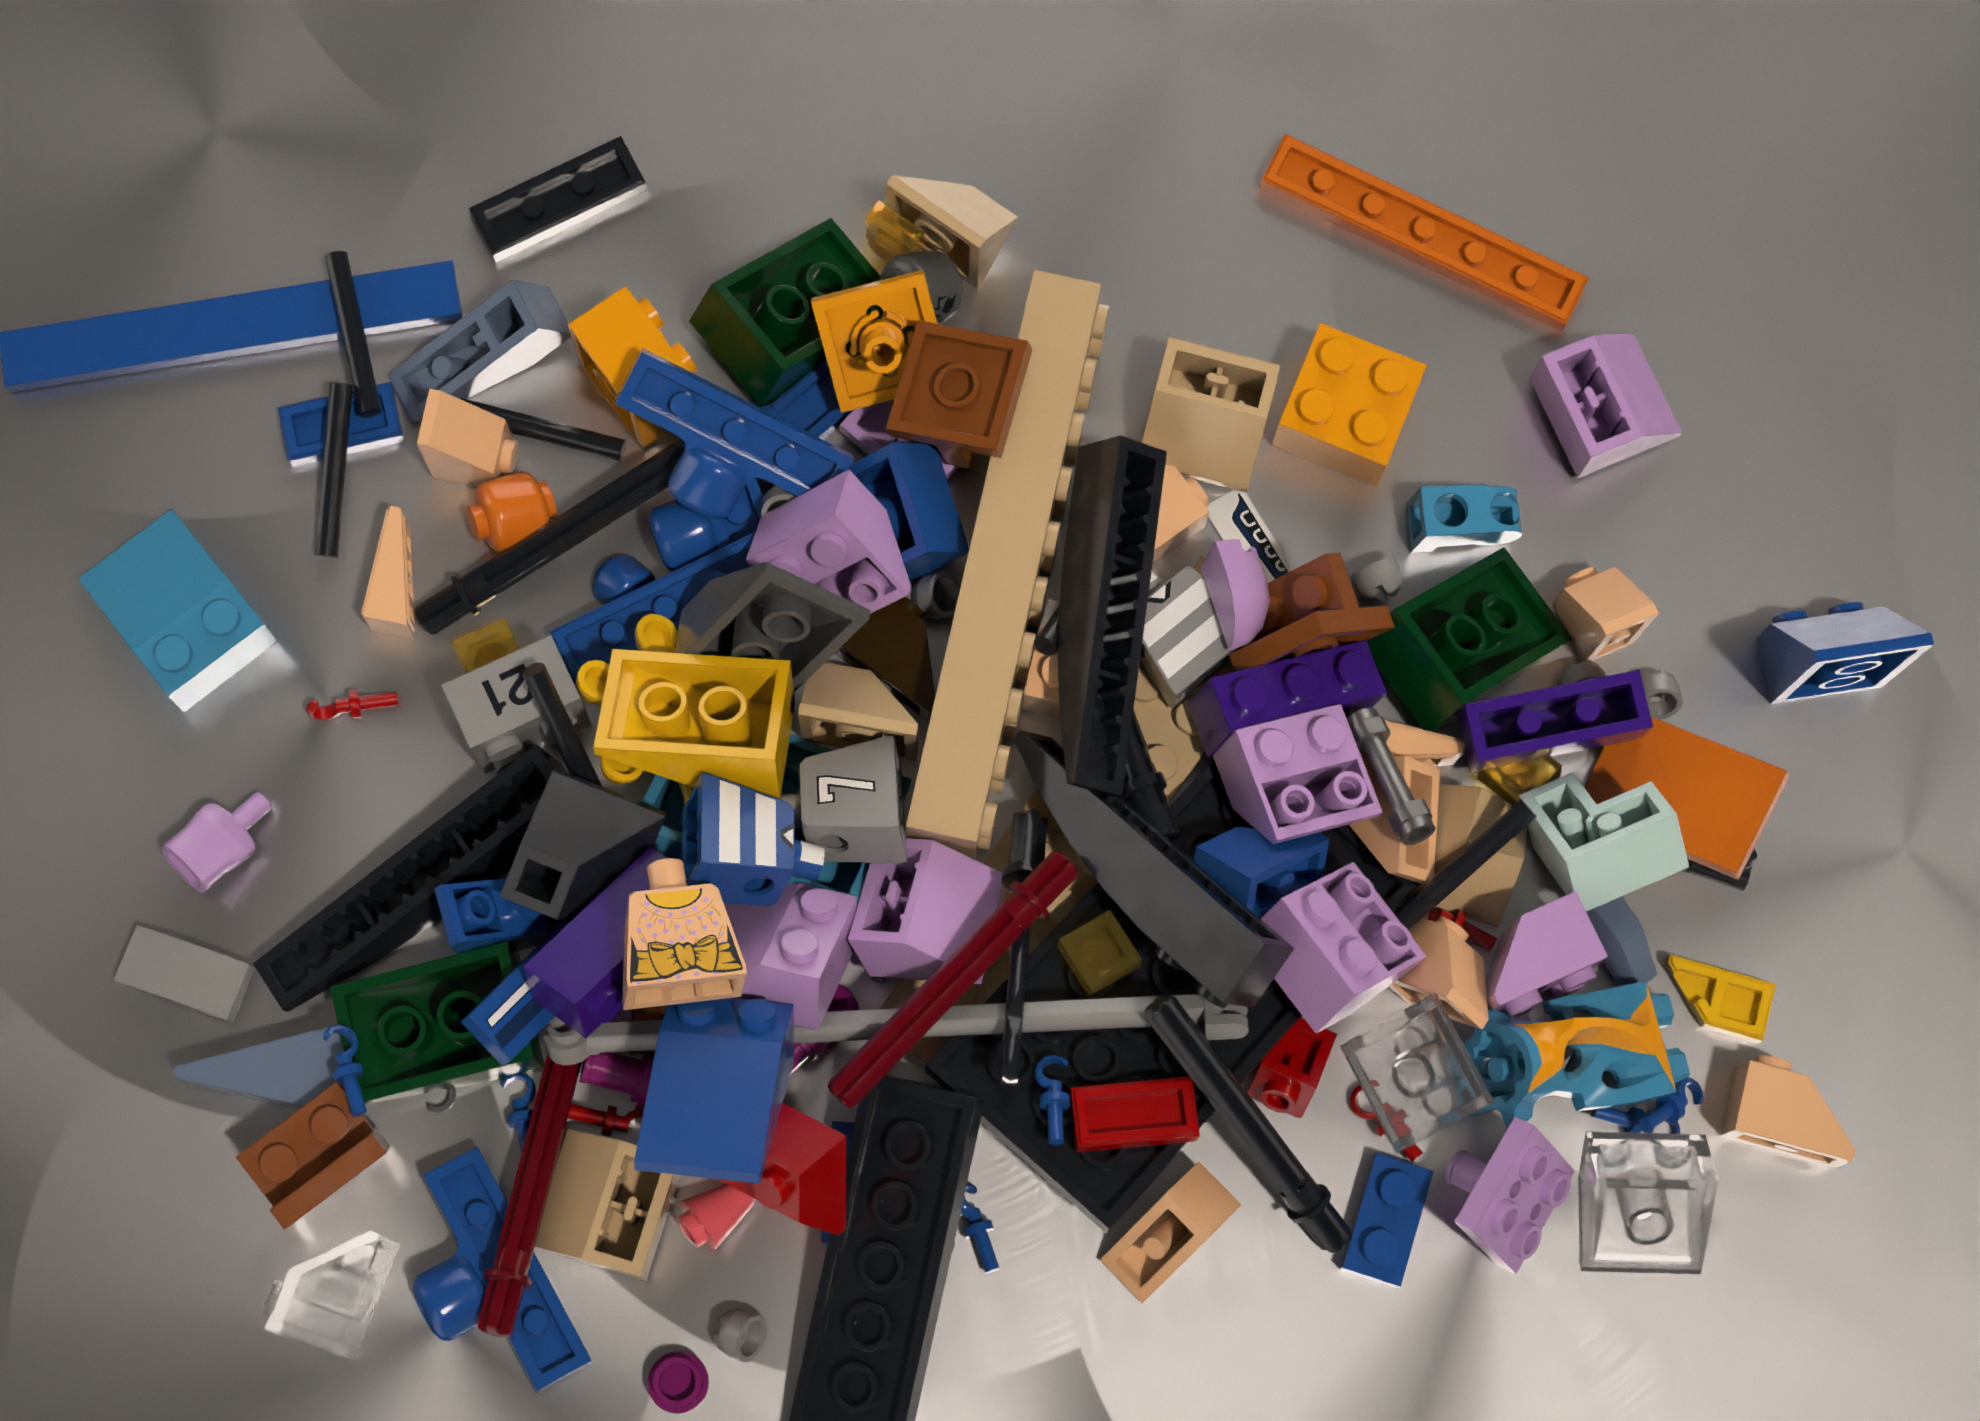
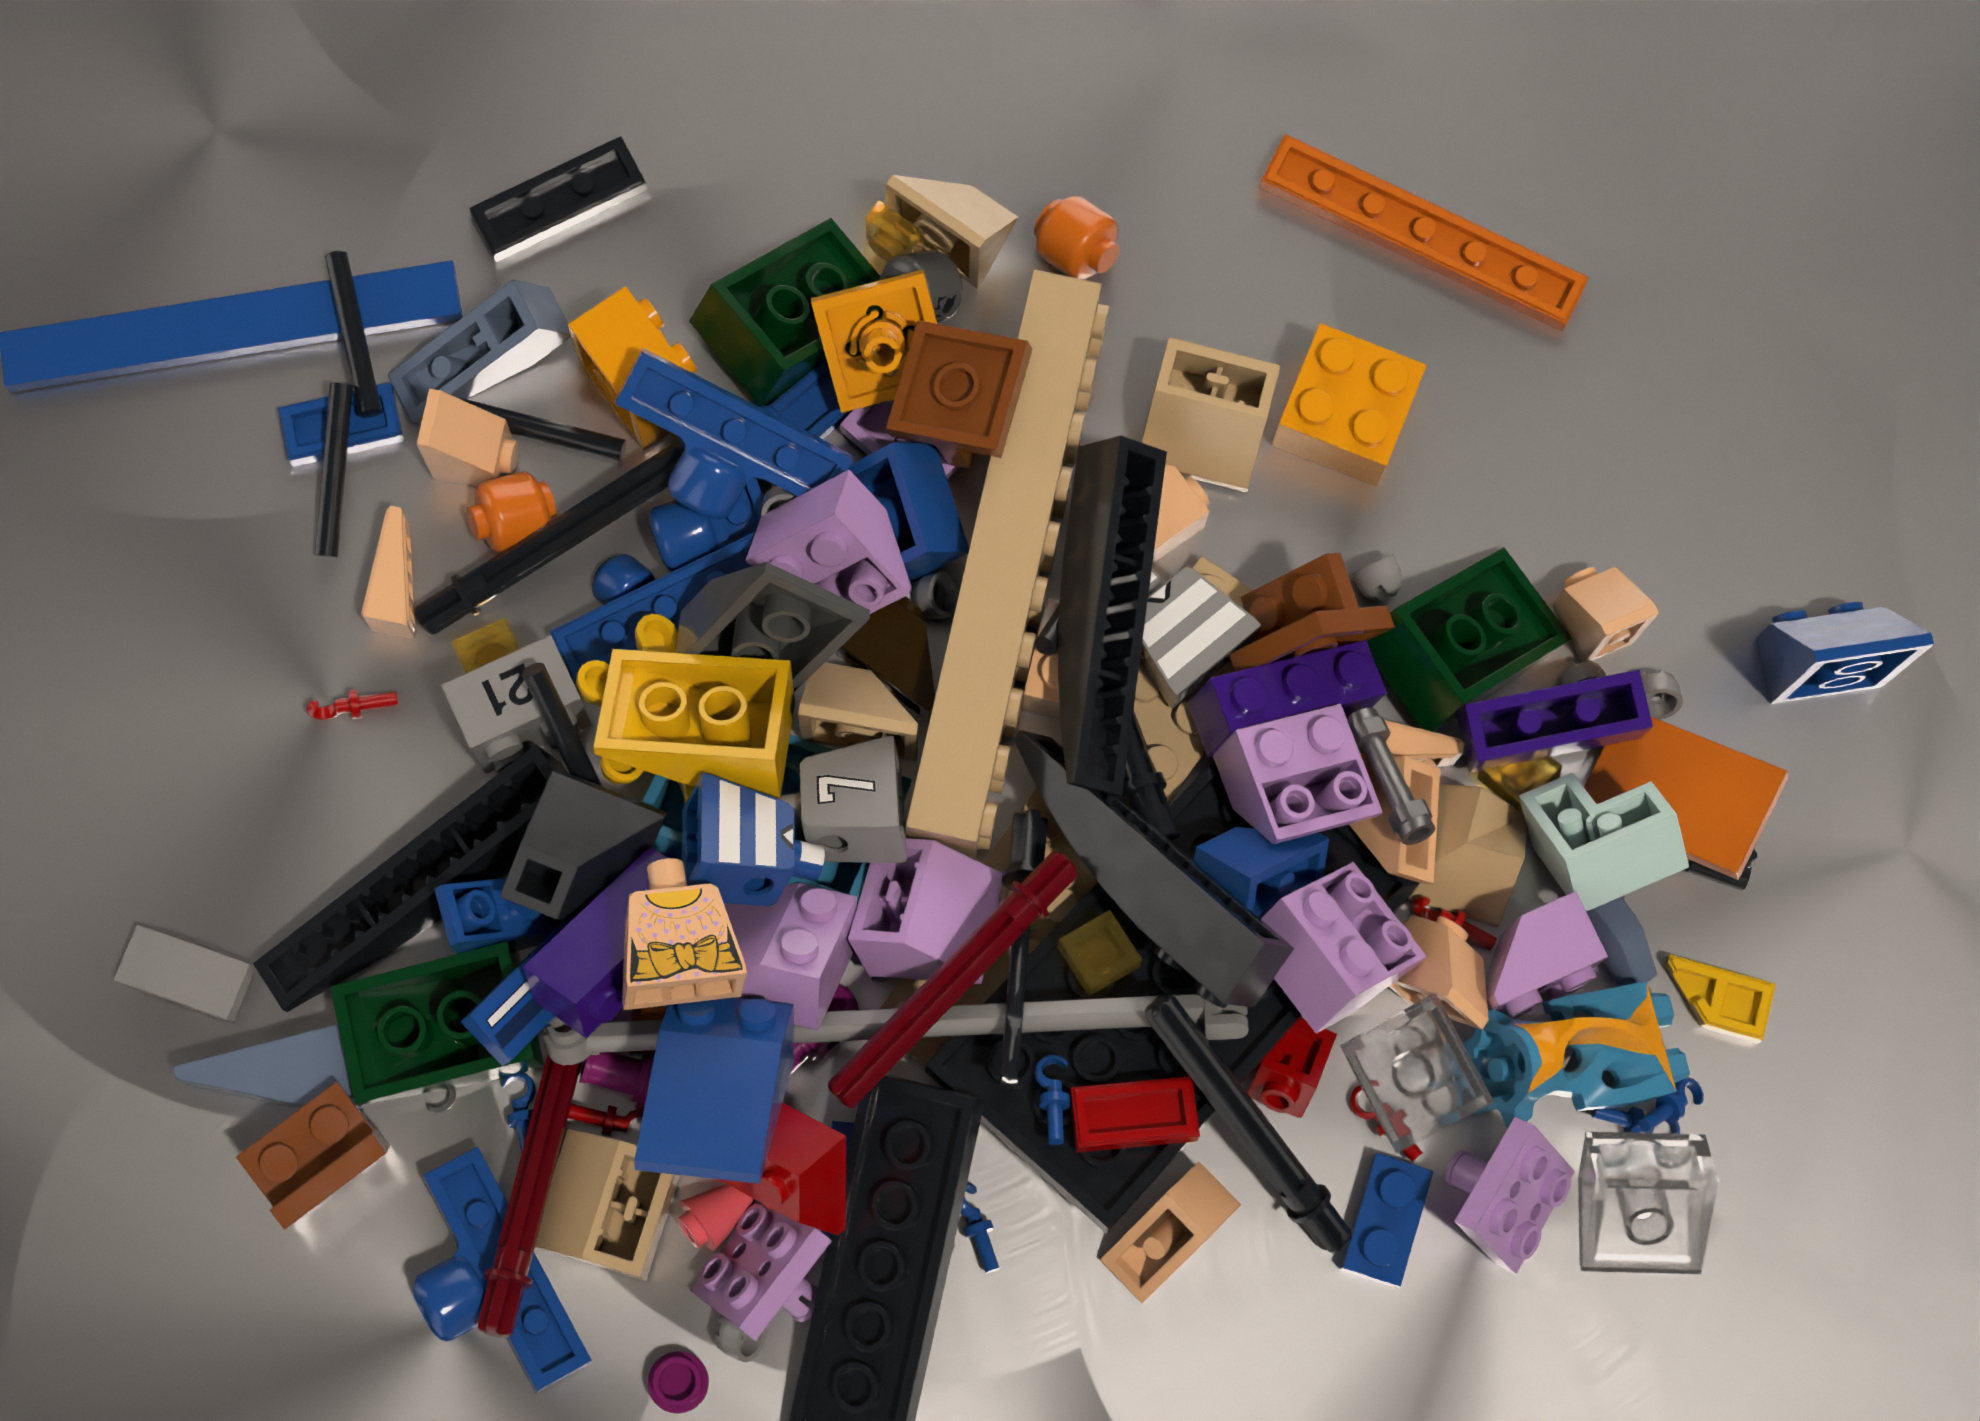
(177, 610): dark azure slope -> none
(214, 842): lavender piece -> none
(332, 1295): clear slope -> none
(348, 1071): blue hand -> none
(762, 1270): none -> lavender plate
(1077, 237): none -> orange head
(1236, 590): lavender brick -> none
(1238, 519): sticker -> none
(1462, 516): dark azure leg -> none
(1465, 864): black bar -> none
(1603, 401): lavender slope -> none
(1783, 1113): light nougat slope -> none

